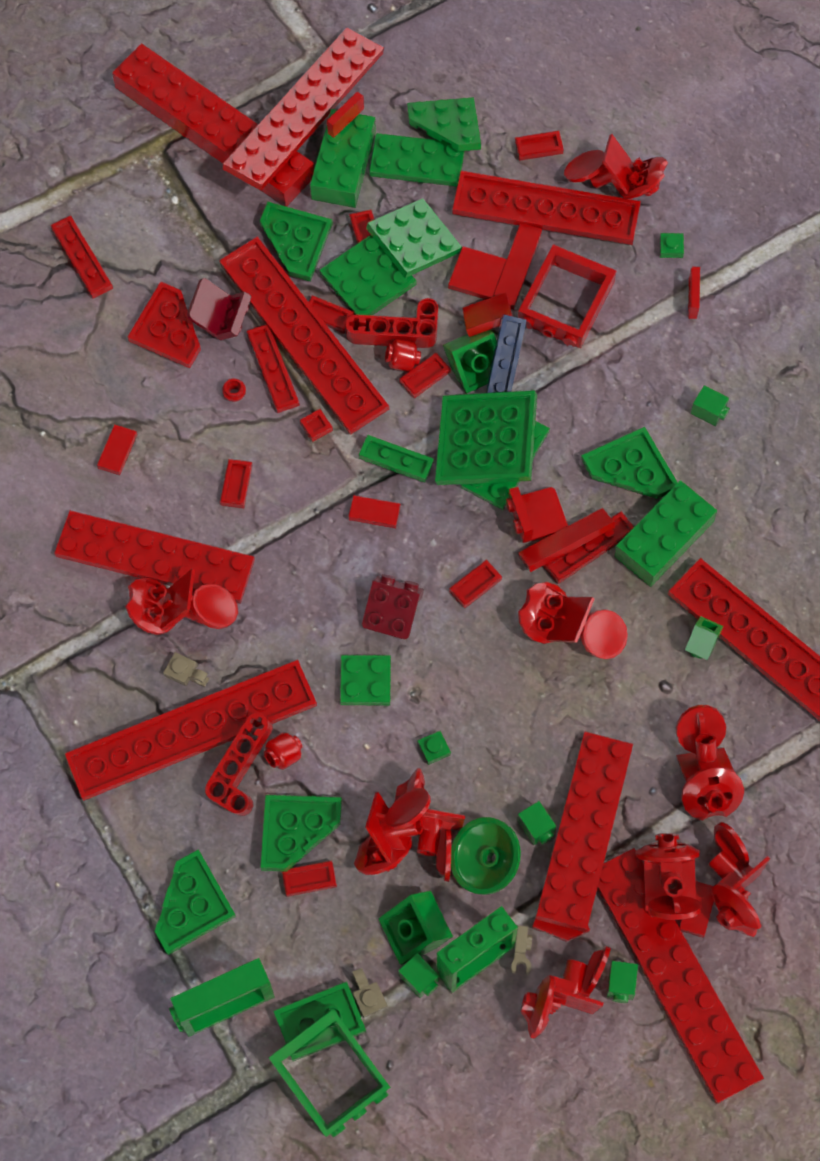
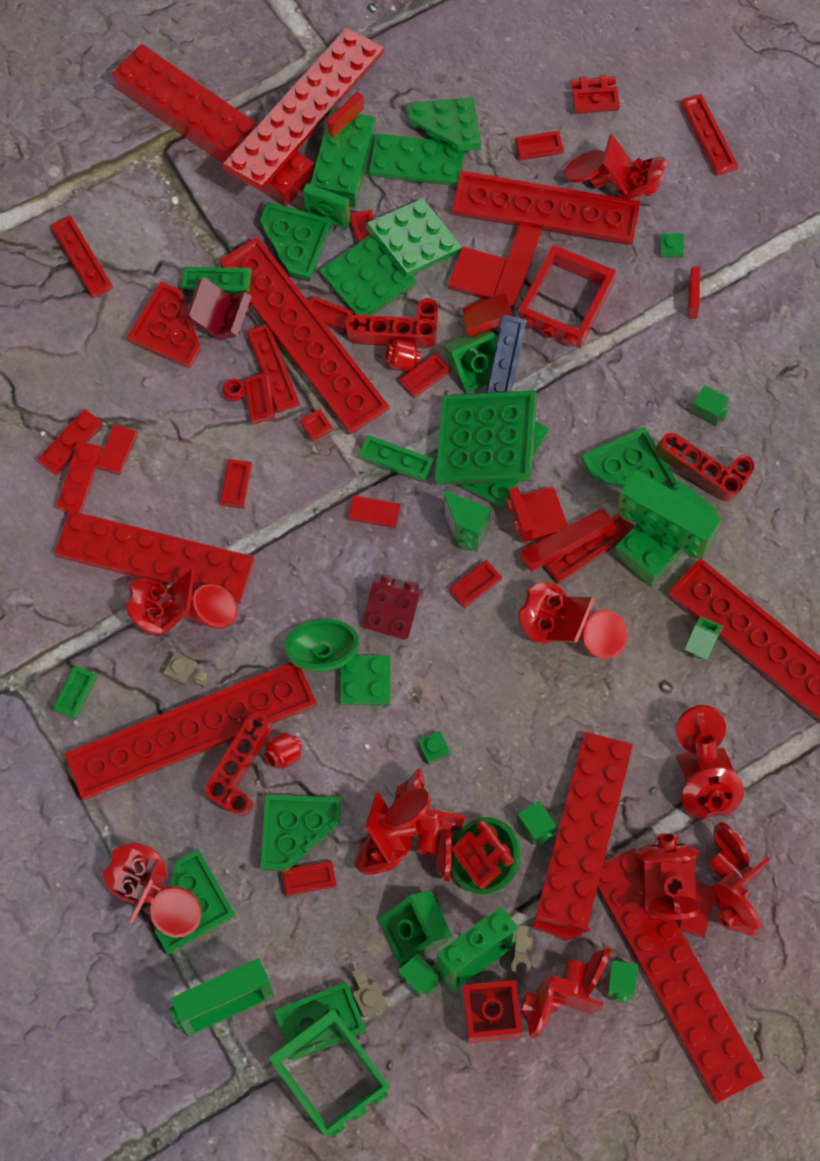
(61, 451): none -> red plate
(75, 692): none -> green plate
(79, 477): none -> red plate
(172, 908): none -> red piece
(228, 279): none -> green tile
(259, 398): none -> red tile
(321, 645): none -> green dish
(327, 205): none -> green tile
(466, 520): none -> green slope
(476, 859): none -> red plate
(492, 1012): none -> red brick
(595, 99): none -> red plate
(668, 515): none -> green brick
(704, 462): none -> red beam
(709, 135): none -> red tile

